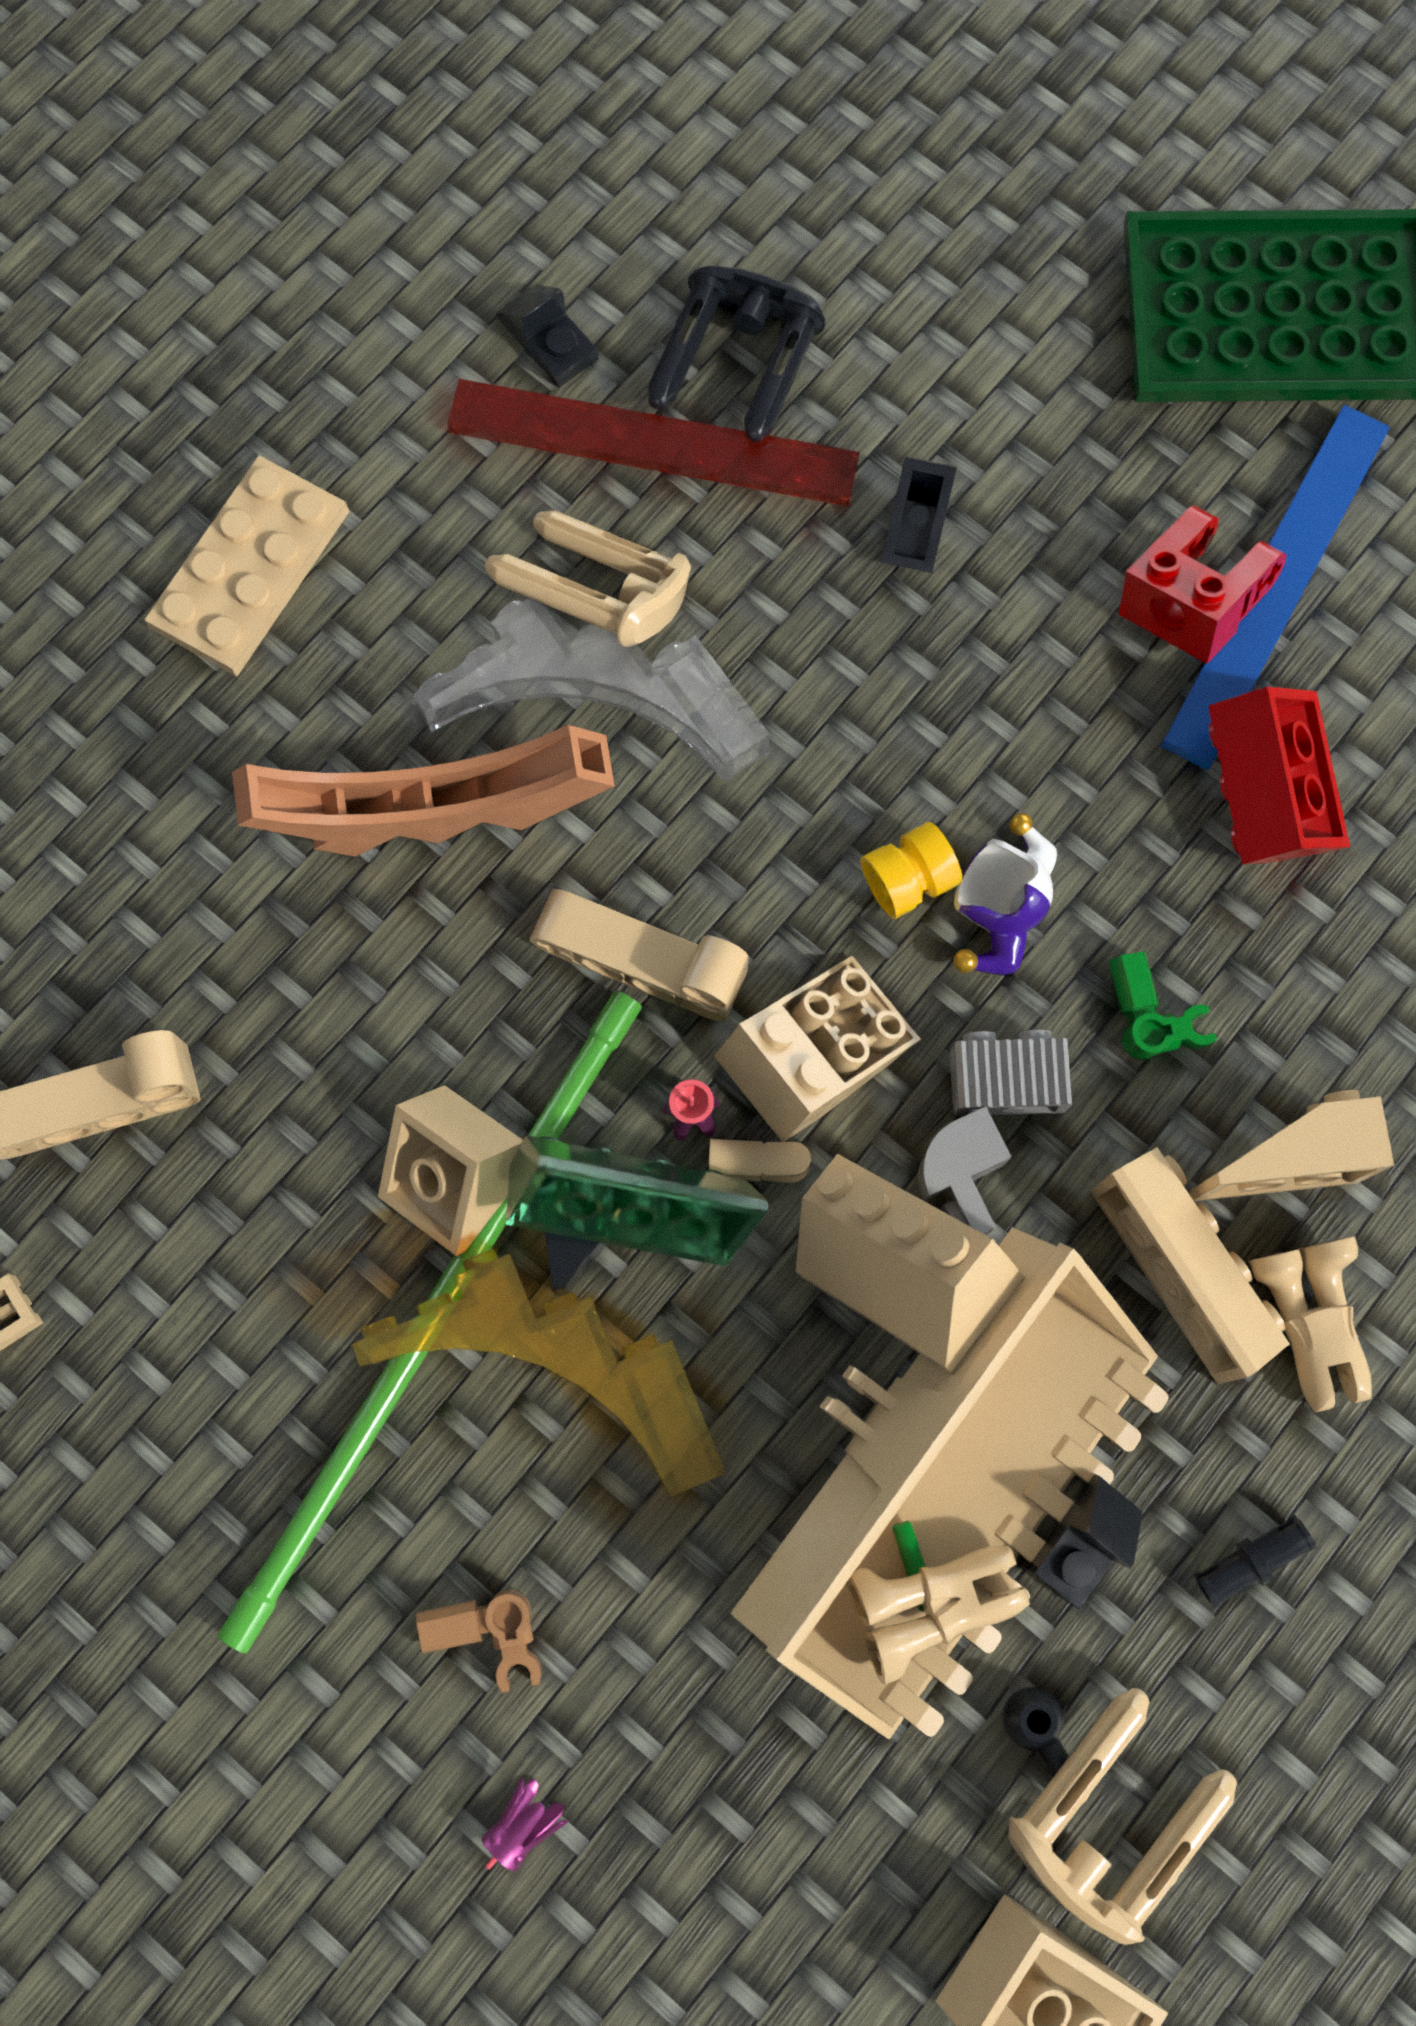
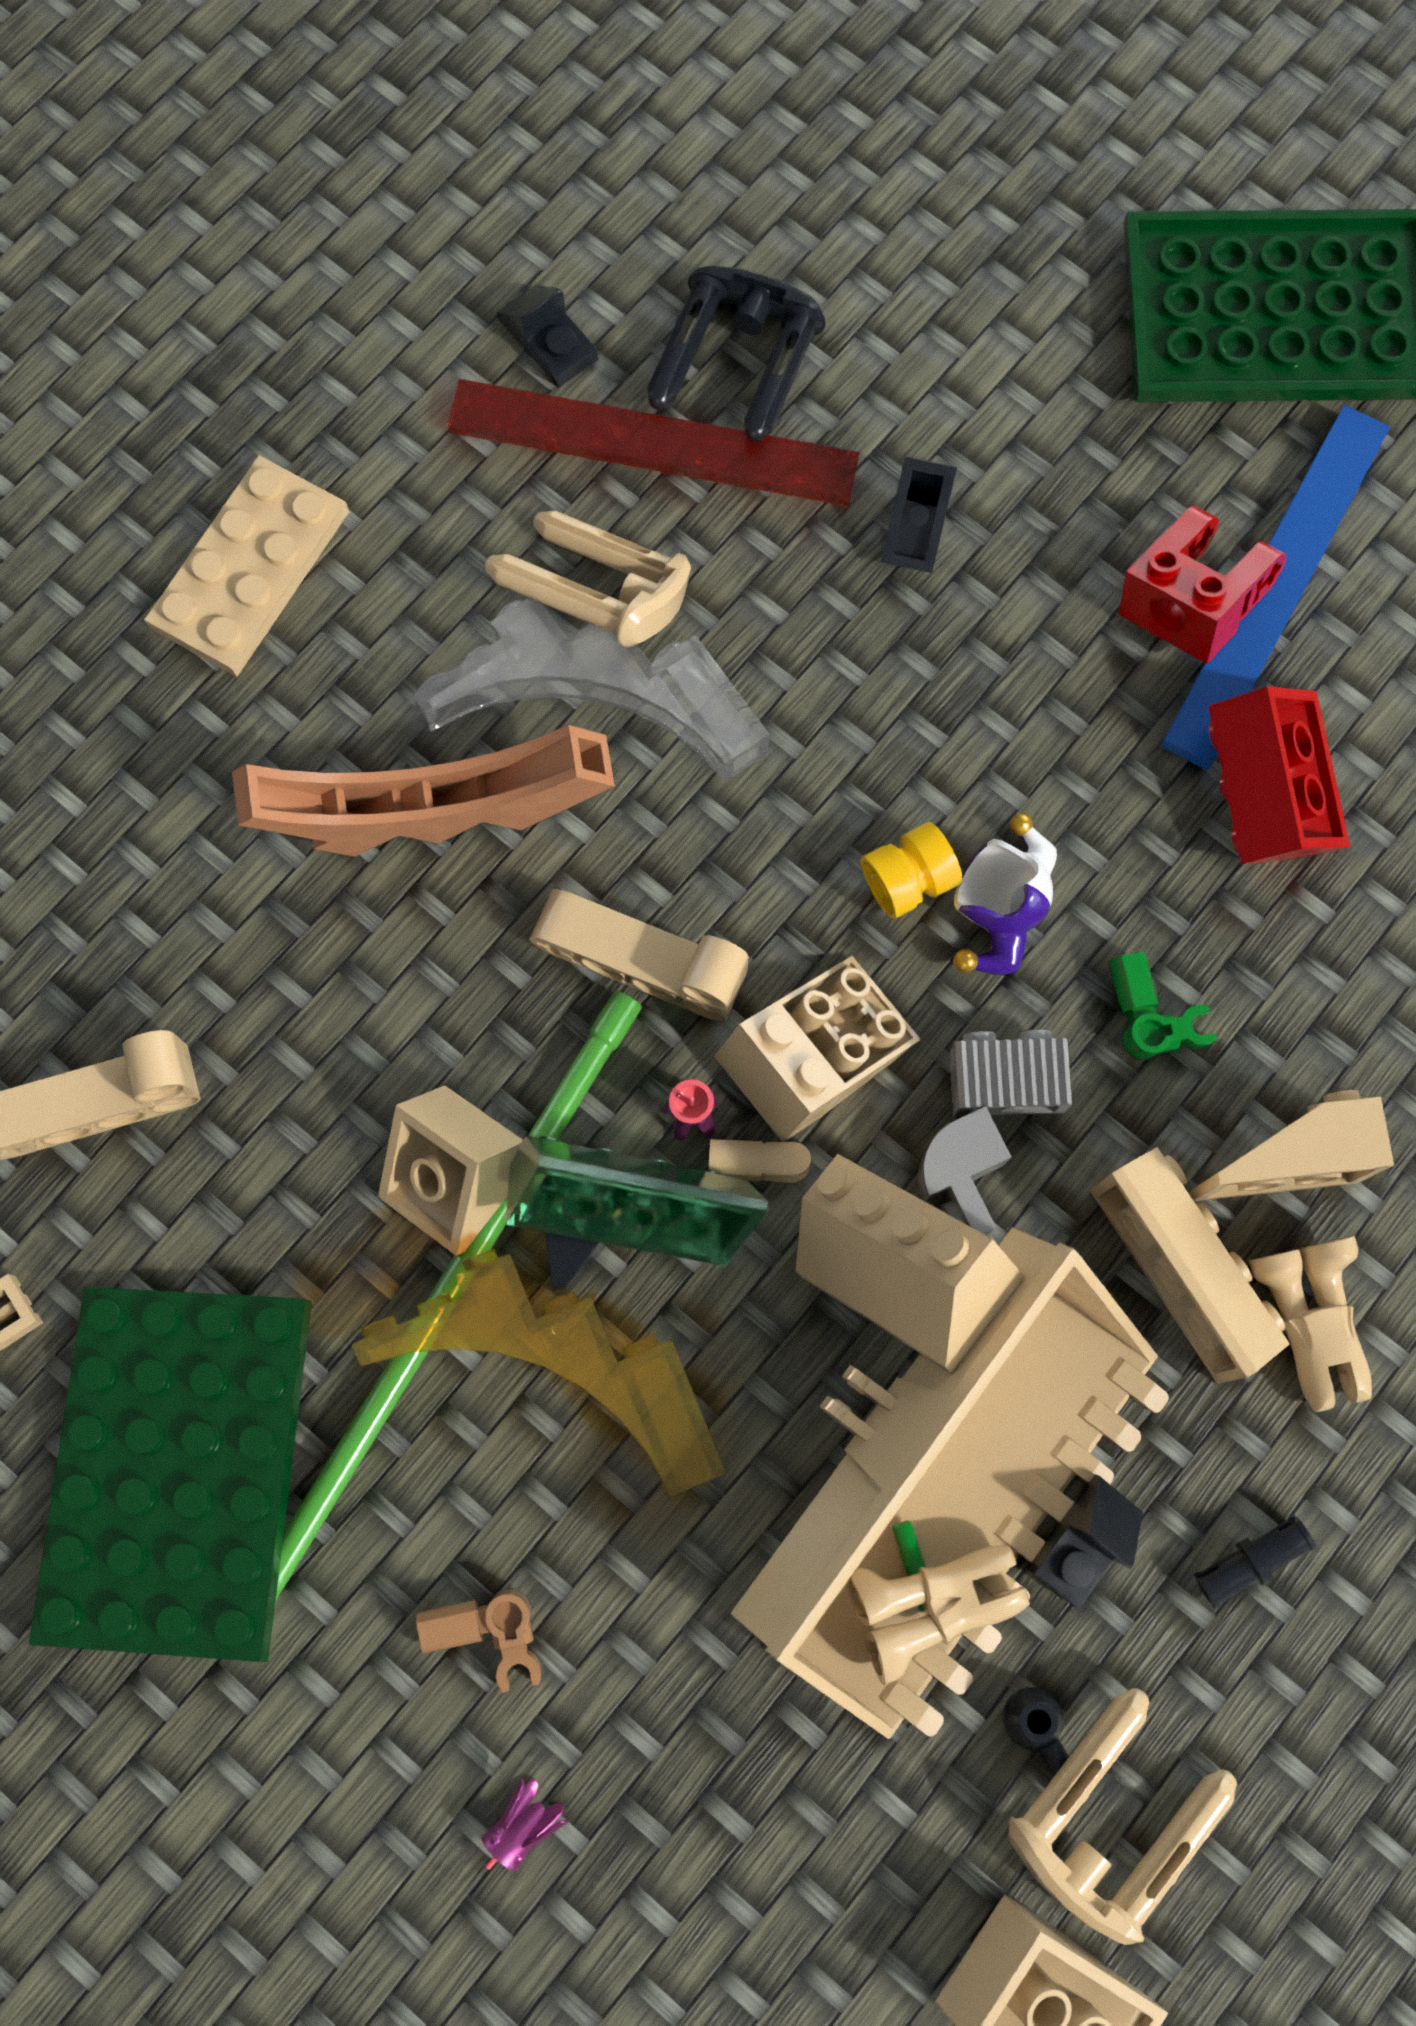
(173, 1474): none -> dark green plate

